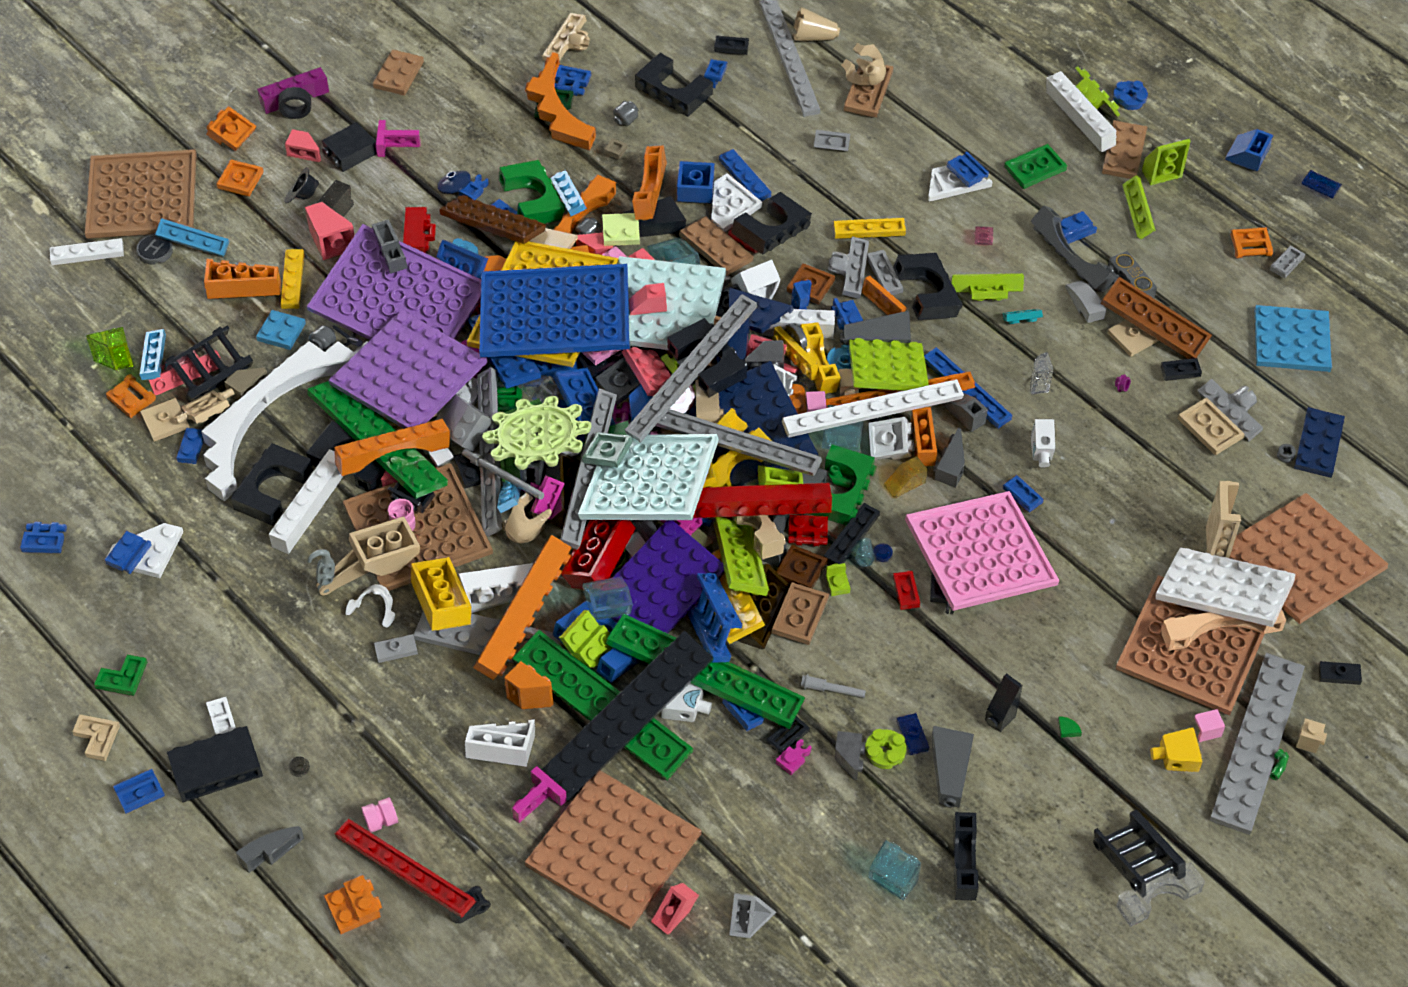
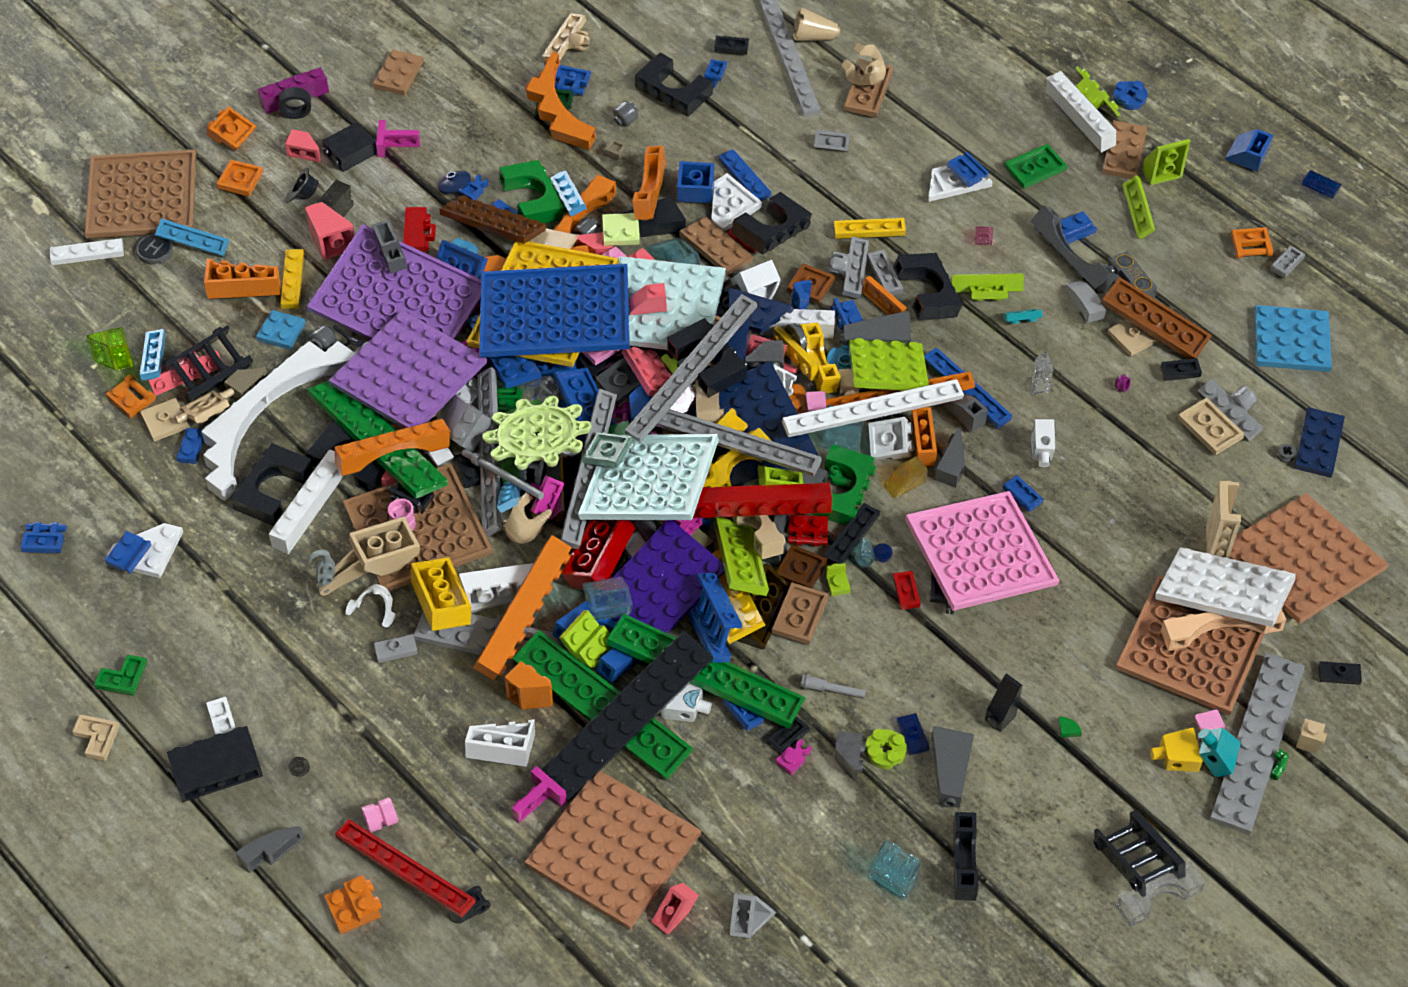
(138, 791): blue plate -> none
(1219, 750): none -> teal torso

